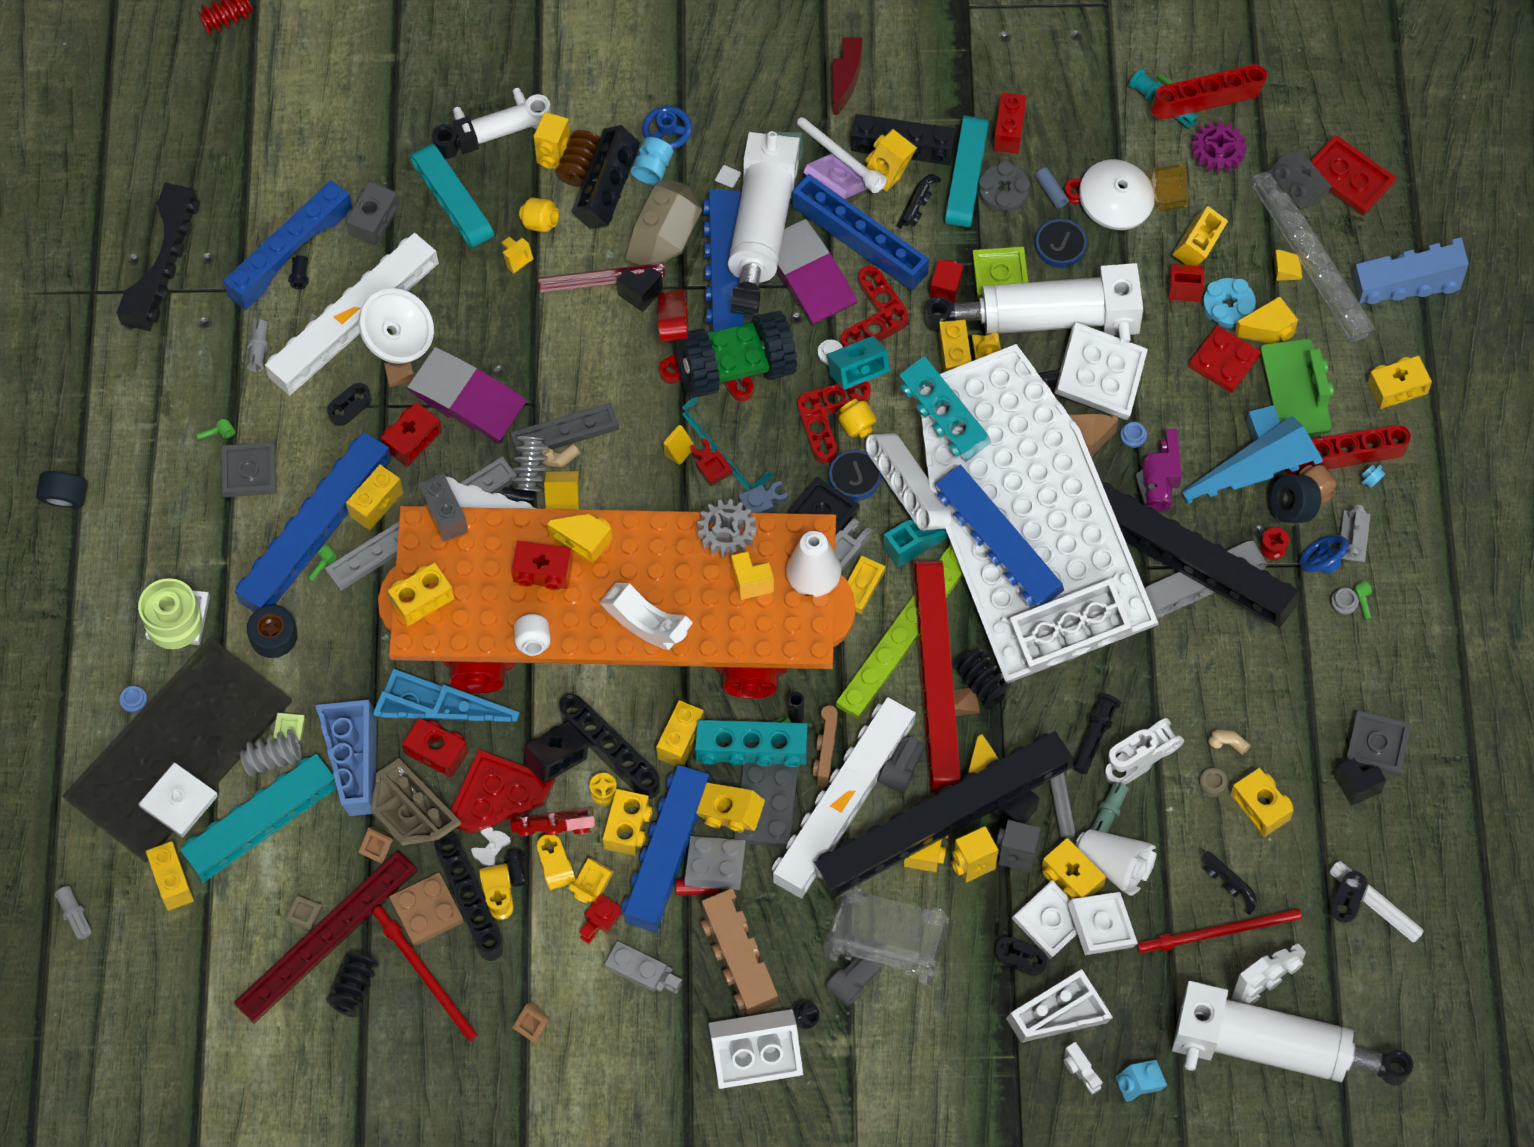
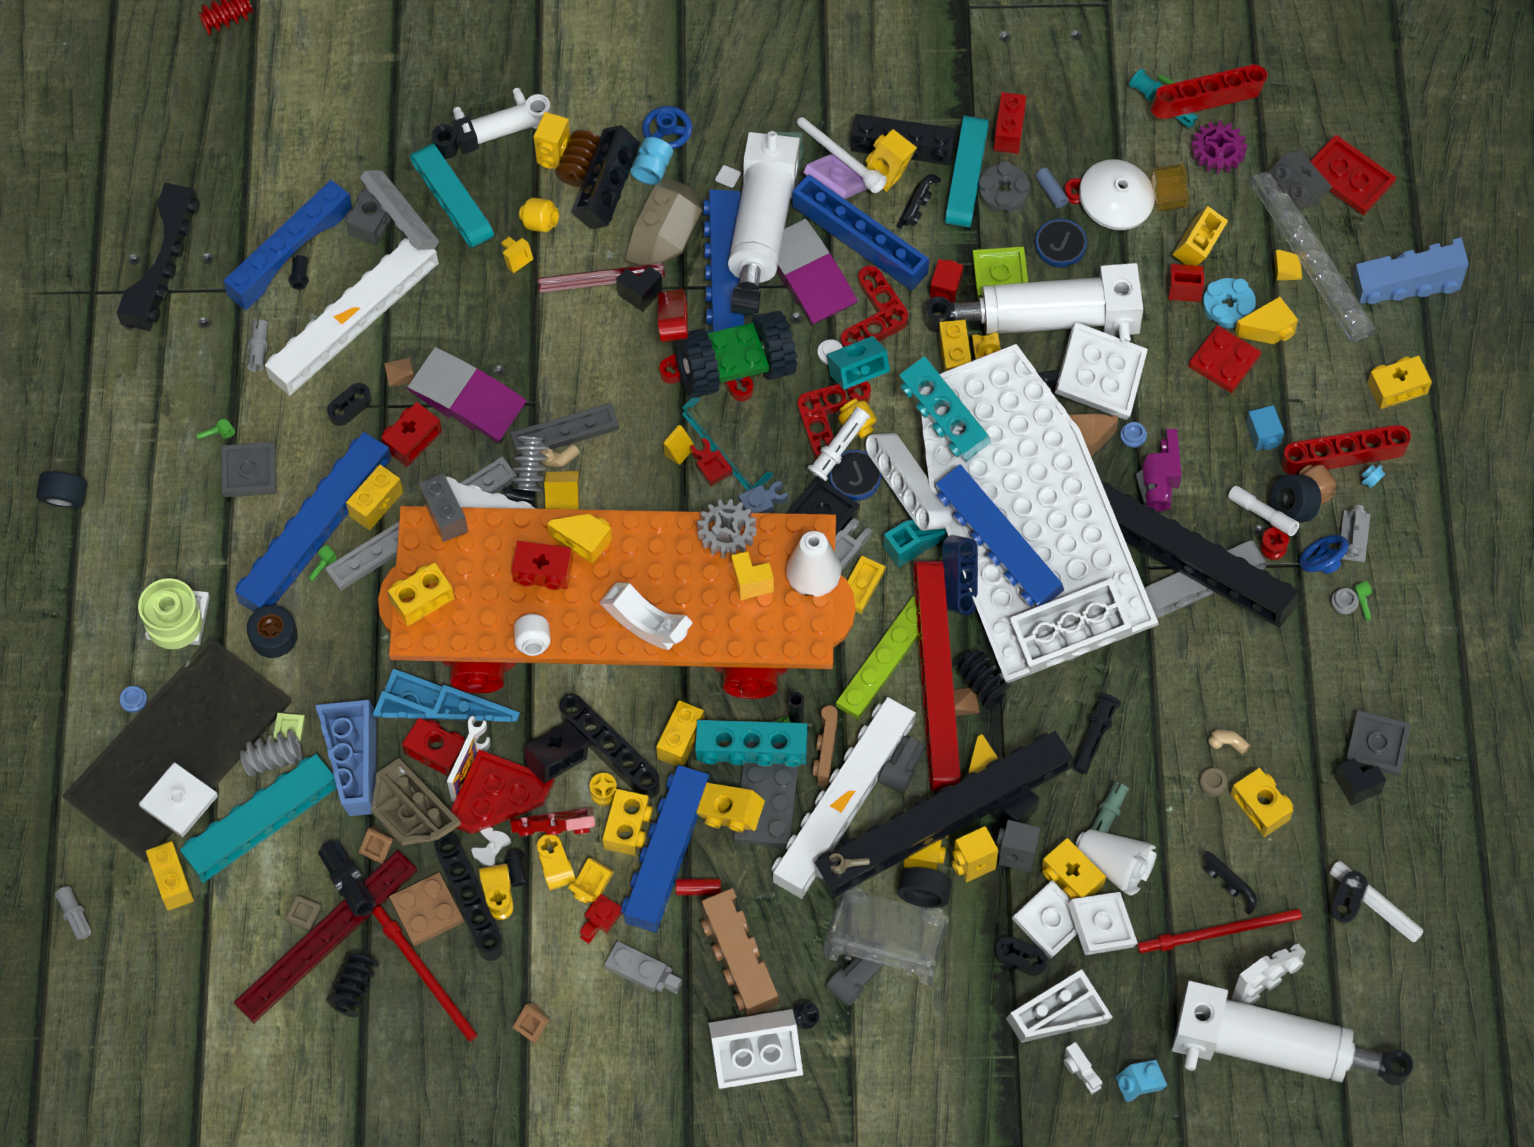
(346, 878): none -> black piece
(399, 209): none -> light grey plate
(406, 318): white dish -> none
(467, 757): none -> white flag
(715, 862): light grey plate -> none
(832, 453): none -> white pin
(845, 863): none -> dark tan hand
(846, 72): dark red slope -> none
(924, 887): none -> black tyre
(959, 555): none -> dark blue beam
(1062, 806): light grey axle -> none
(1141, 751): white piece -> none
(1275, 517): none -> white piece
(1277, 450): dark azure wedge -> none
(1299, 383): bright green bracket -> none

